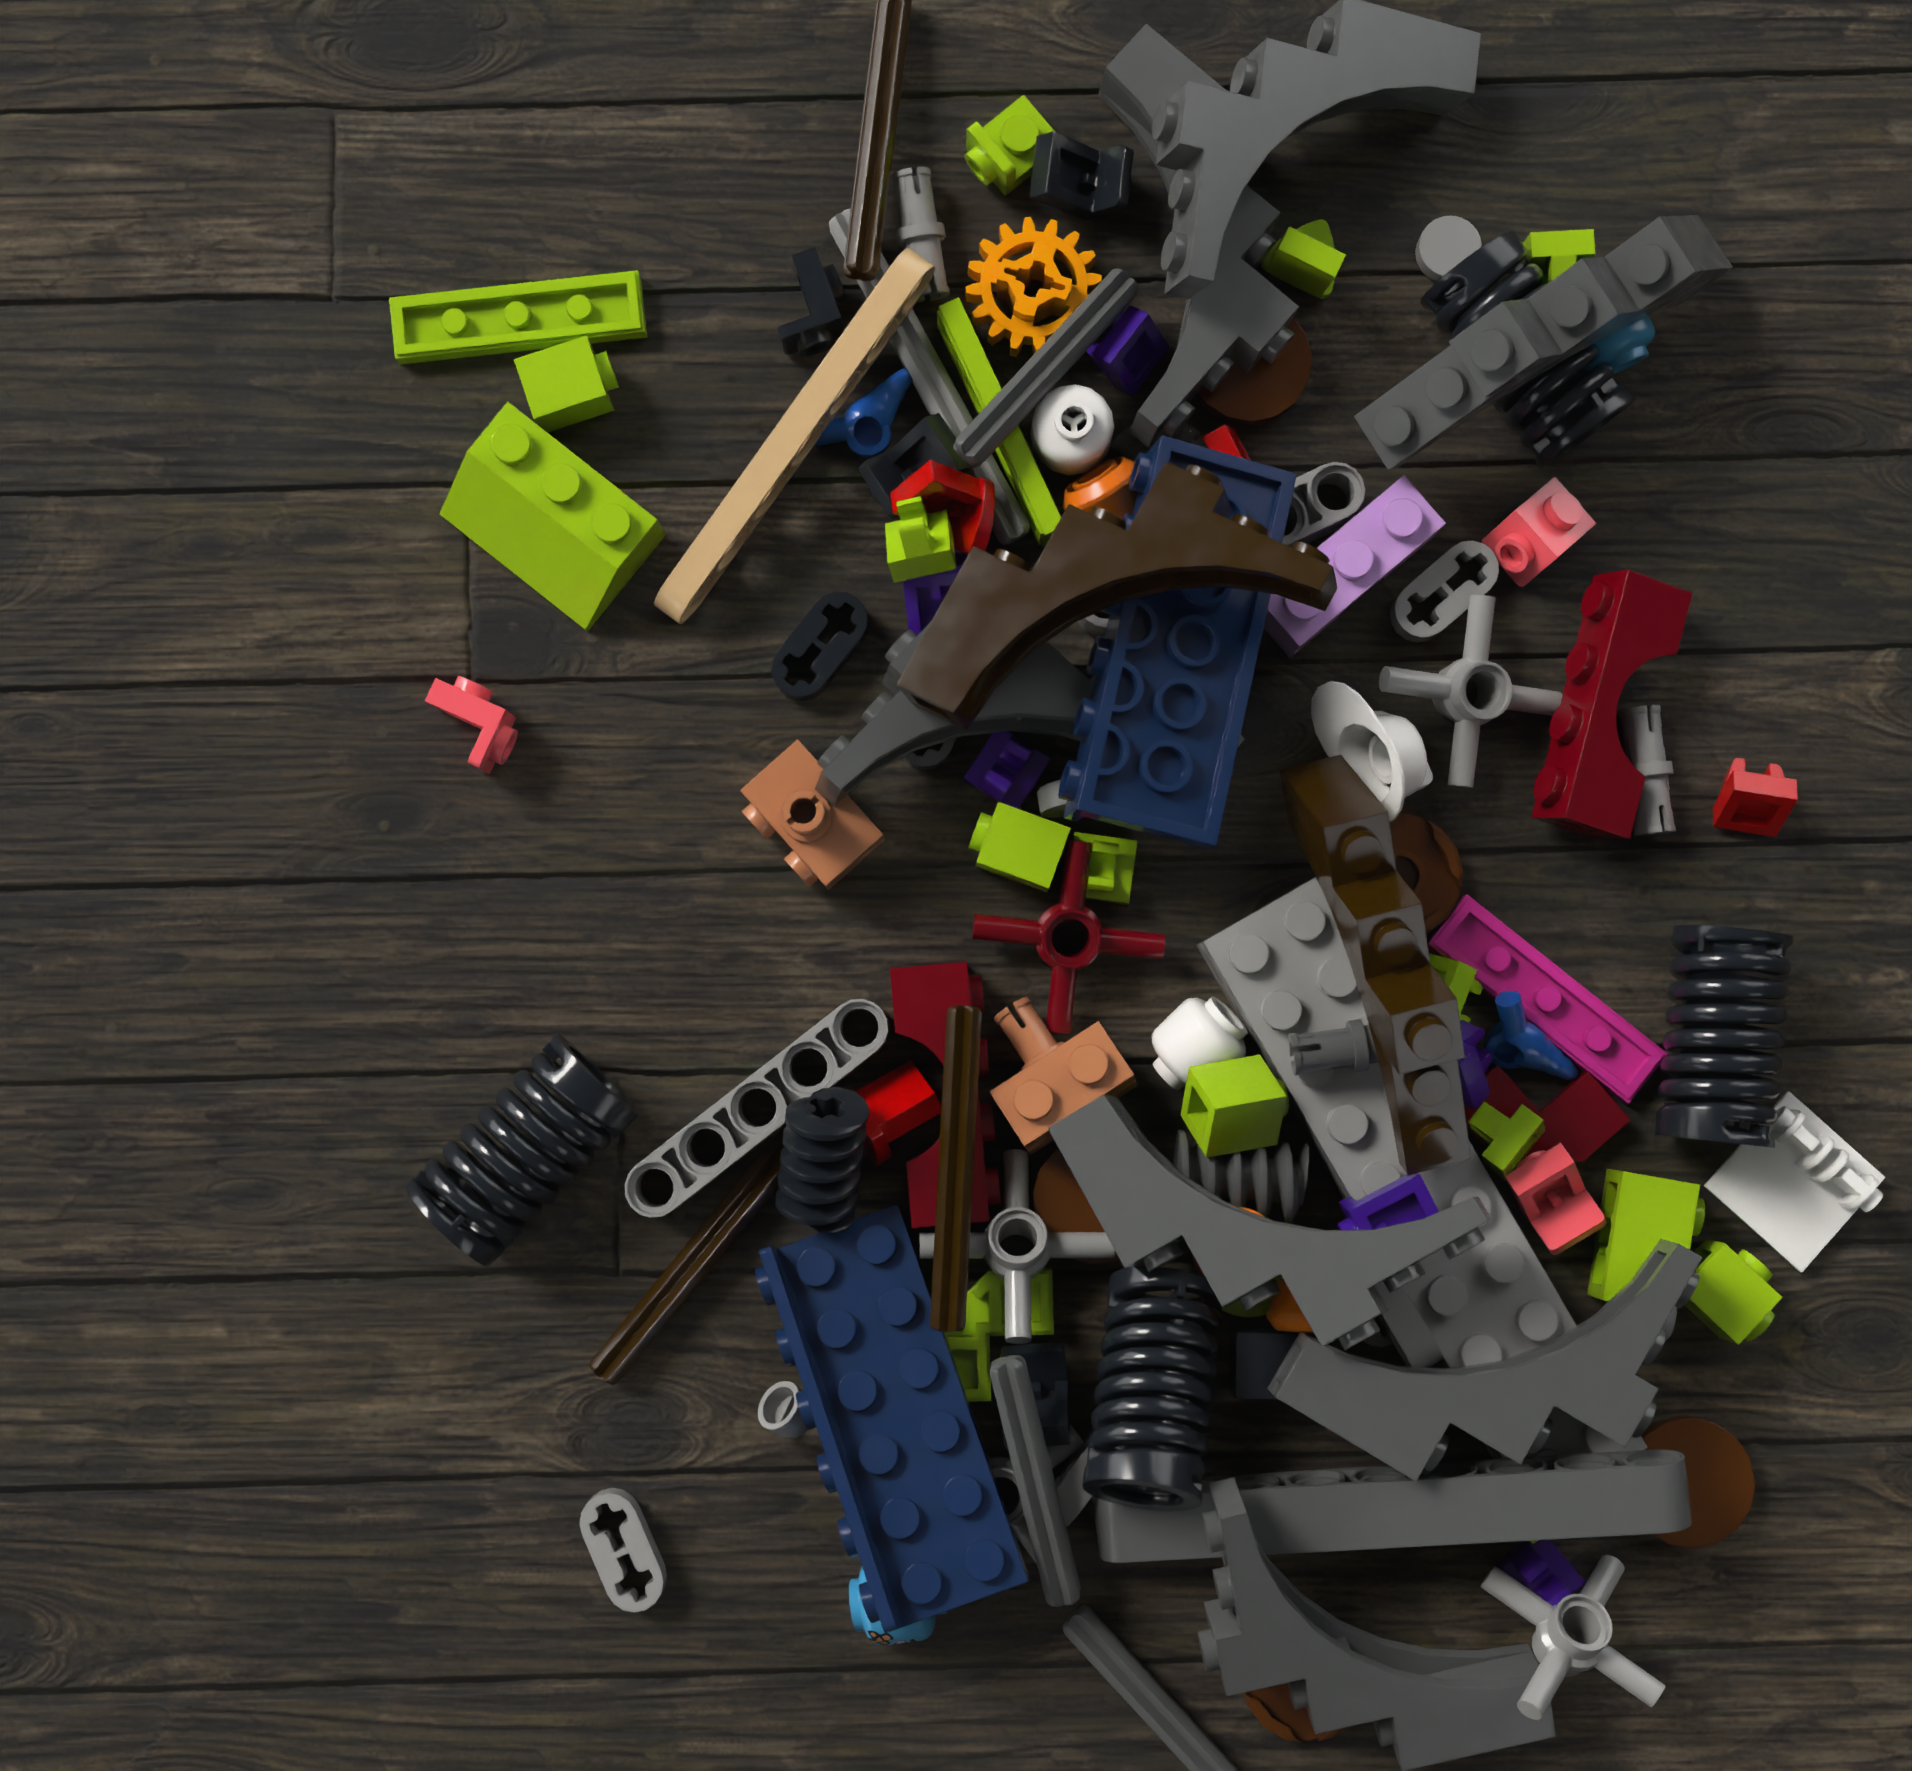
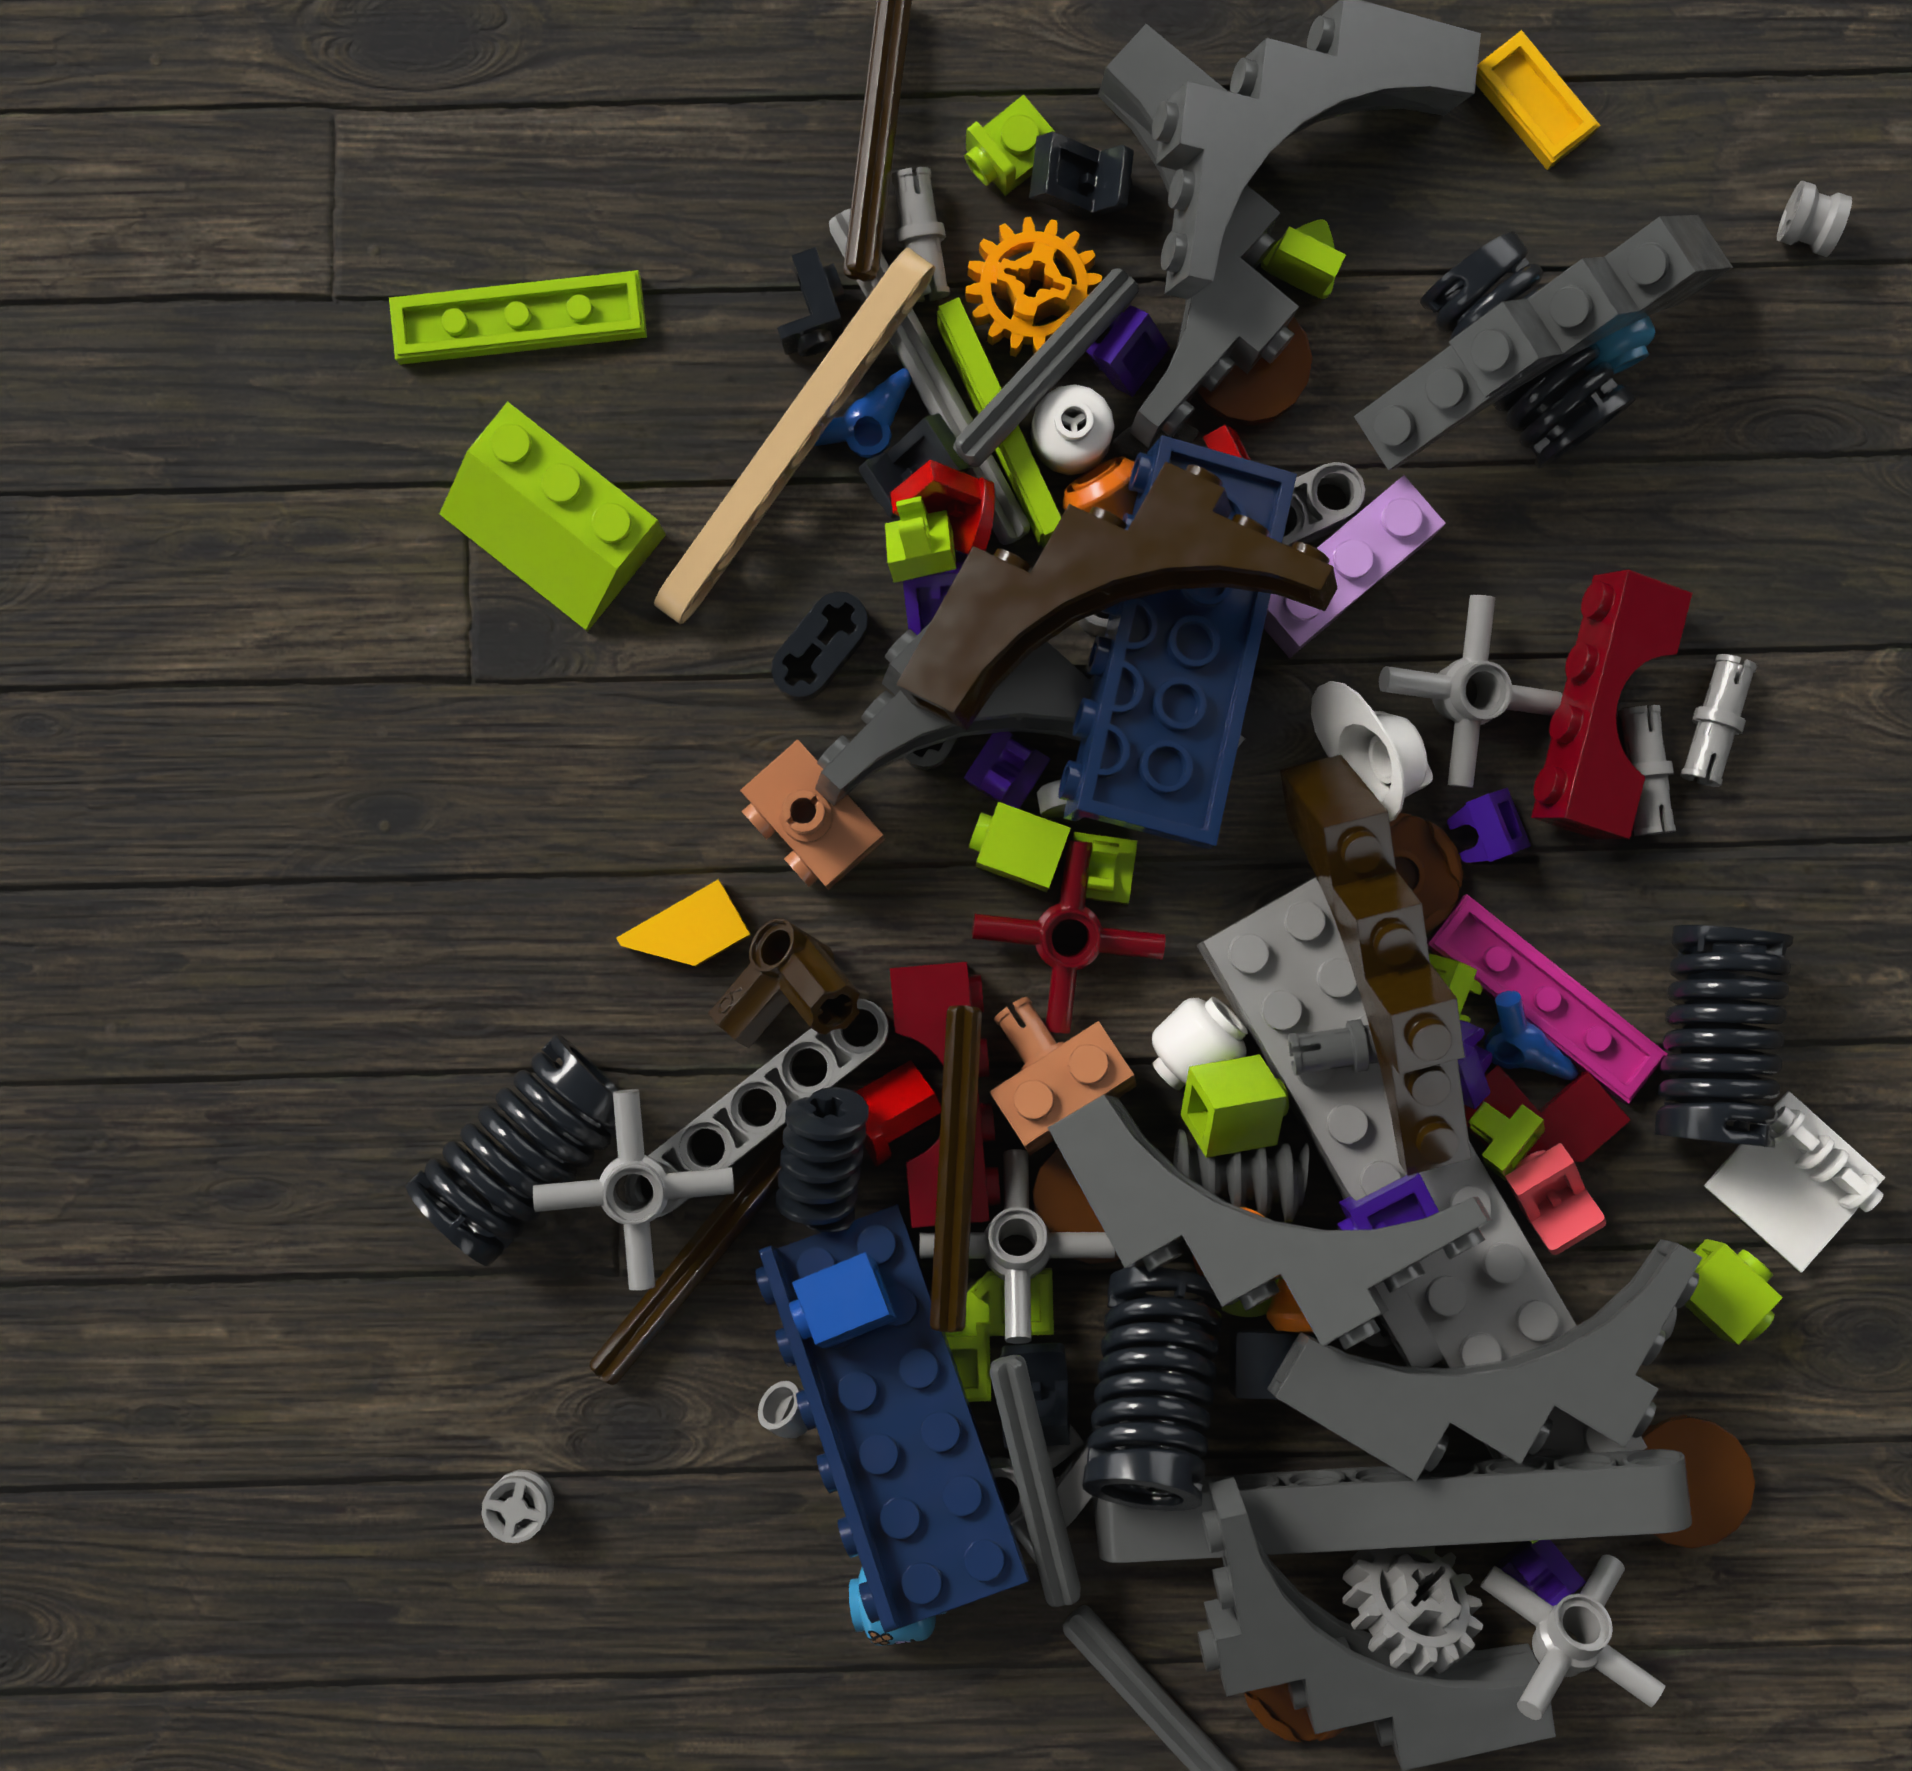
(471, 704): coral bracket -> none
(513, 1519): none -> light grey wheel
(567, 383): lime brick -> none
(609, 1556): light grey beam -> none
(634, 1217): none -> light grey bar
(691, 928): none -> yellow tile
(785, 969): none -> dark brown piece
(841, 1302): none -> blue brick
(1431, 1629): none -> light grey gear
(1435, 580): light grey beam -> none
(1445, 245): light grey tile -> none
(1496, 824): none -> dark purple tile
(1534, 100): none -> yellow tile
(1538, 532): coral bracket -> none
(1558, 250): lime tile -> none
(1637, 1216): lime arch -> none
(1718, 720): none -> light grey pin
(1754, 800): red tile -> none
(1814, 218): none -> light grey wheel

